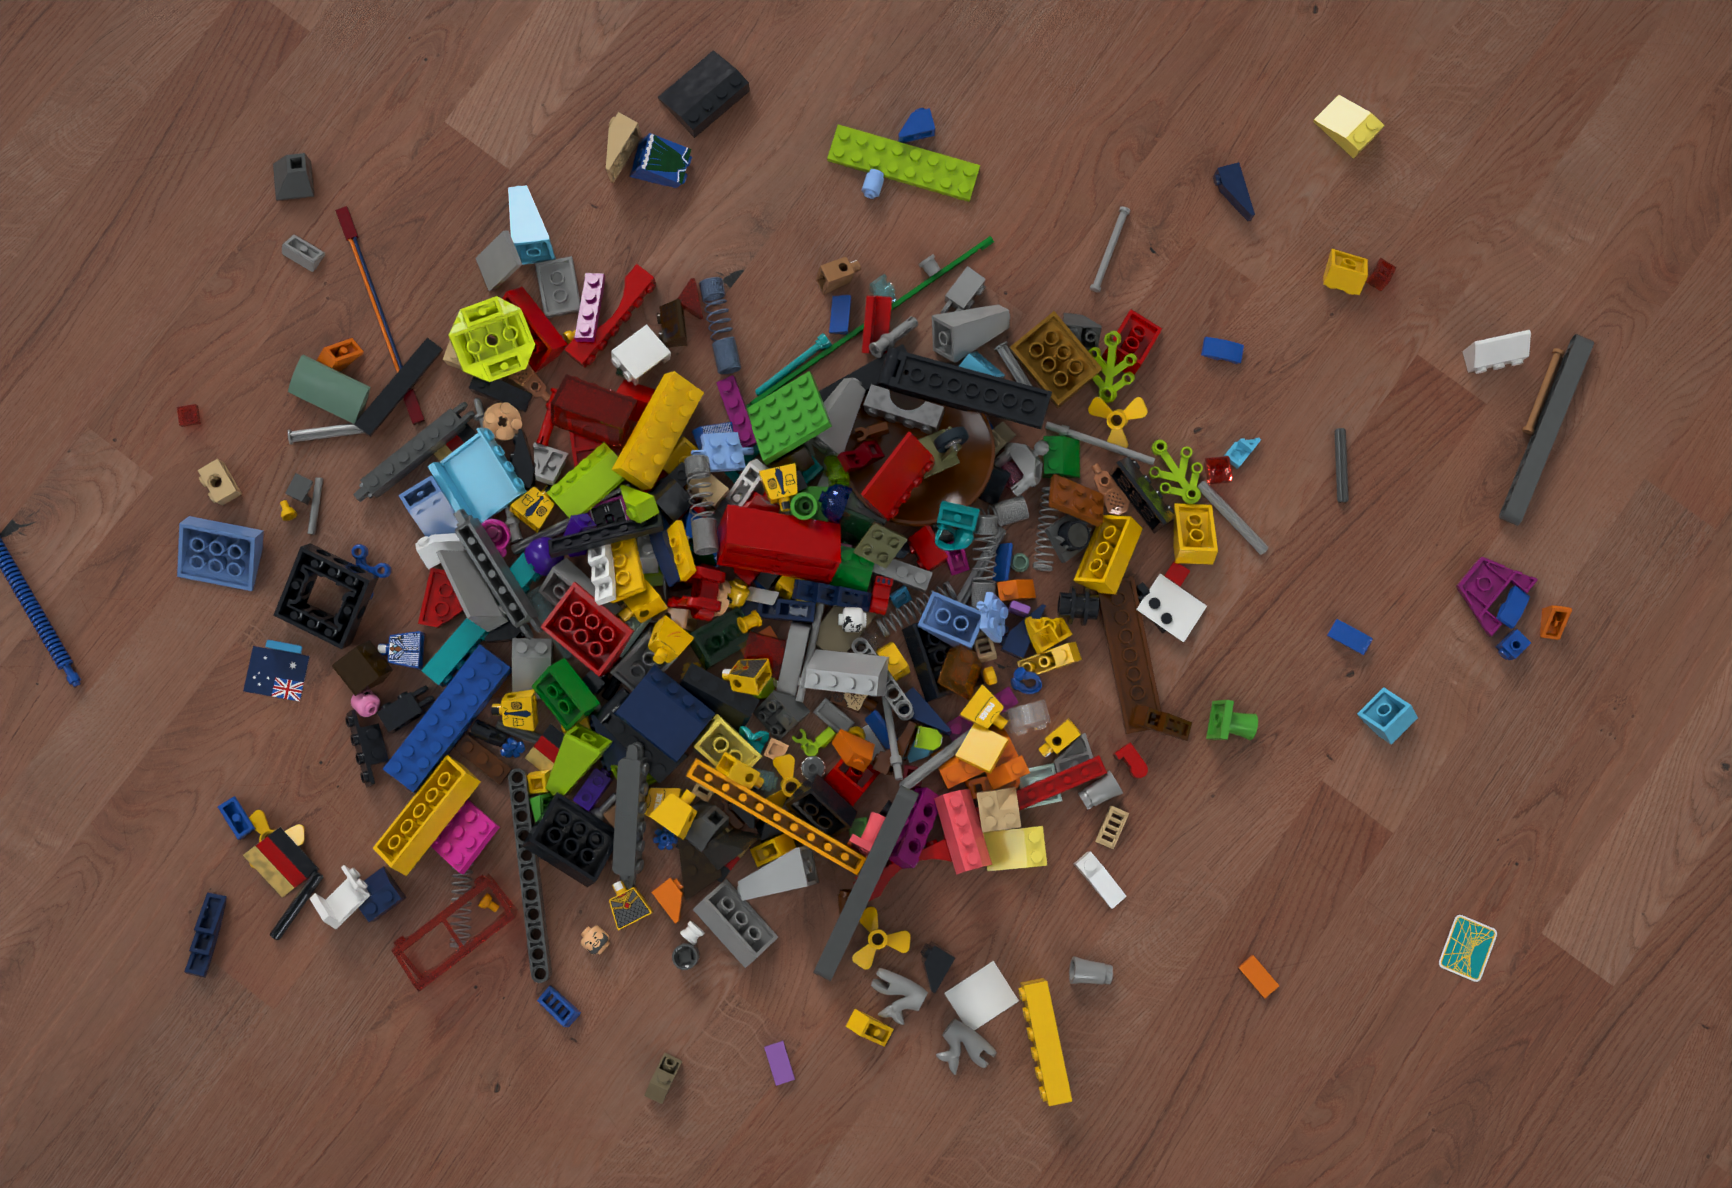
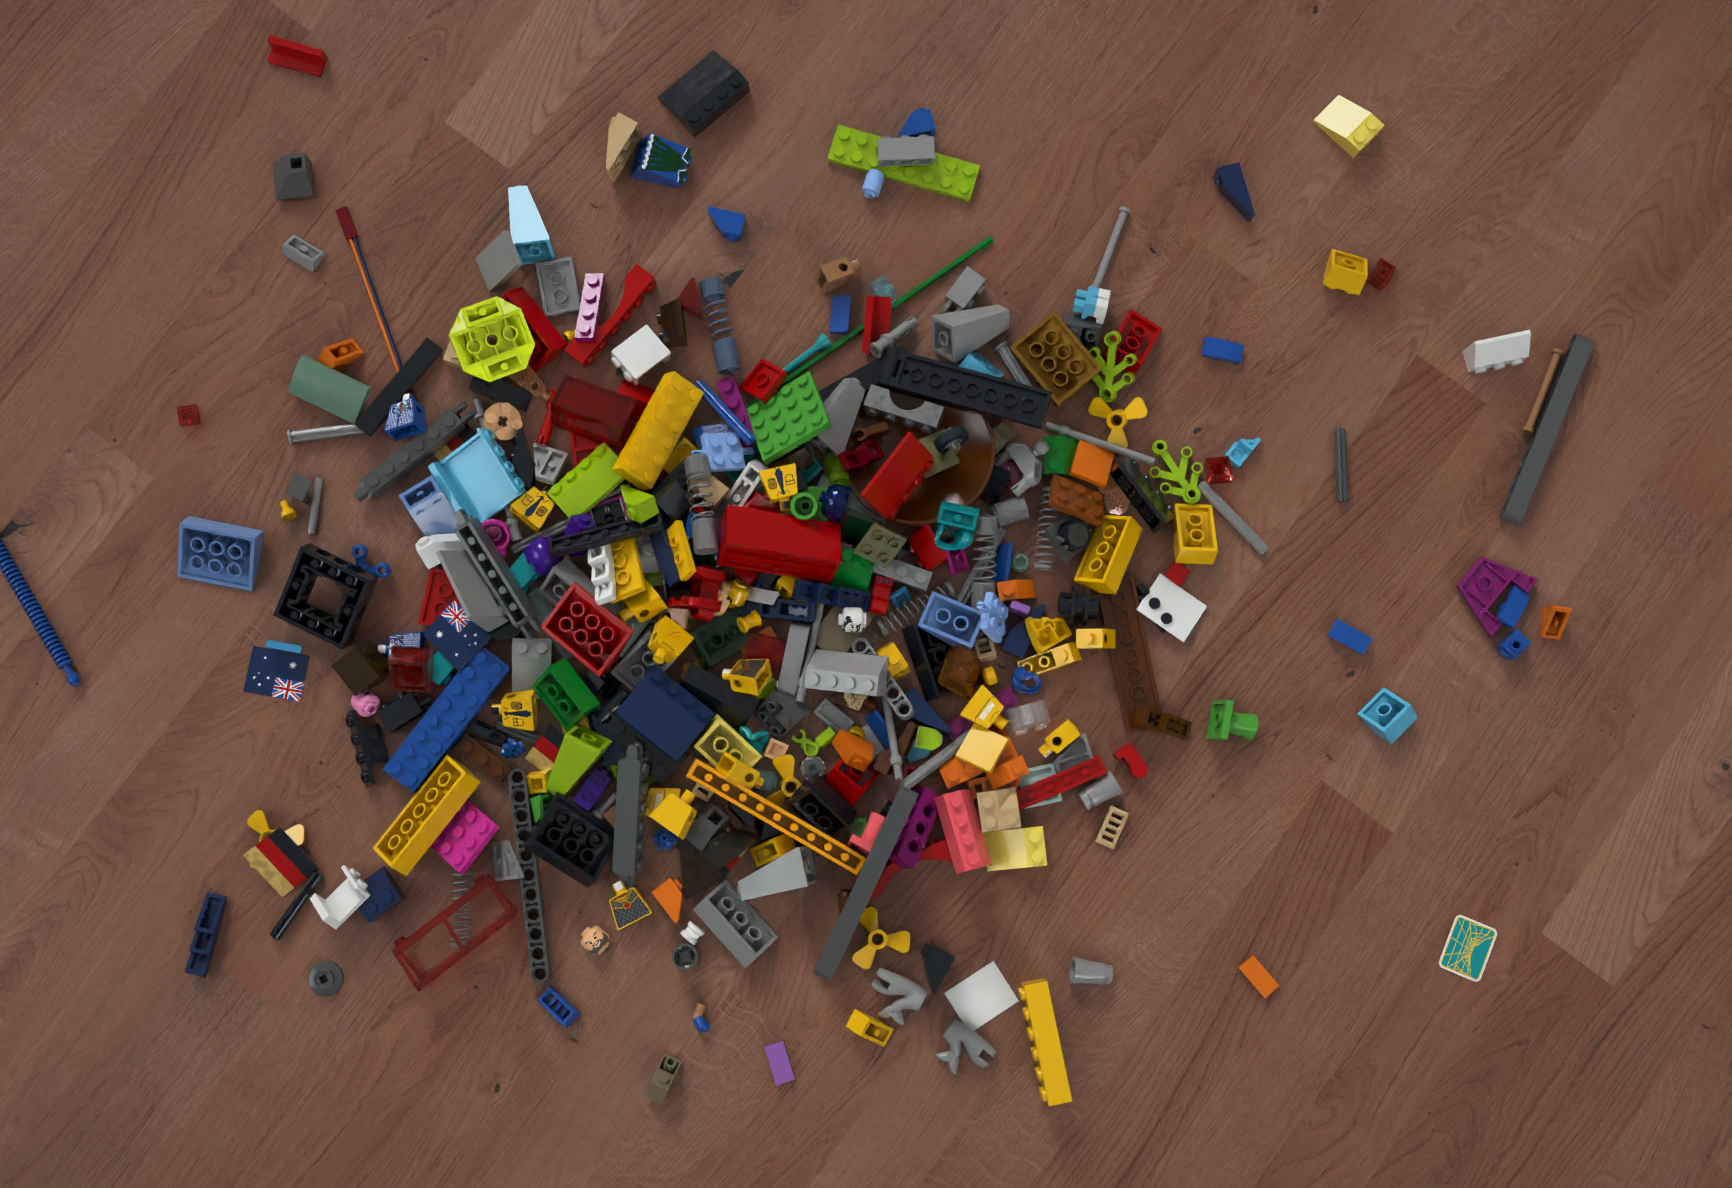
(227, 490): tan brick -> none
(236, 818): blue slope -> none
(296, 56): none -> red panel
(334, 975): none -> dark grey piece
(405, 418): none -> blue torso
(411, 669): none -> clear red slope
(456, 636): none -> dark blue sticker
(487, 901): yellow piece -> none
(505, 861): none -> light grey wing
(698, 1019): none -> arm
(726, 413): none -> blue axle
(728, 223): none -> blue slope
(763, 381): none -> red tile
(906, 151): none -> light grey brick
(930, 265): light grey piece -> none
(1091, 463): none -> orange tile
(1092, 303): none -> medium azure hips
(1095, 639): none -> yellow torso
(1100, 879): white slope -> none

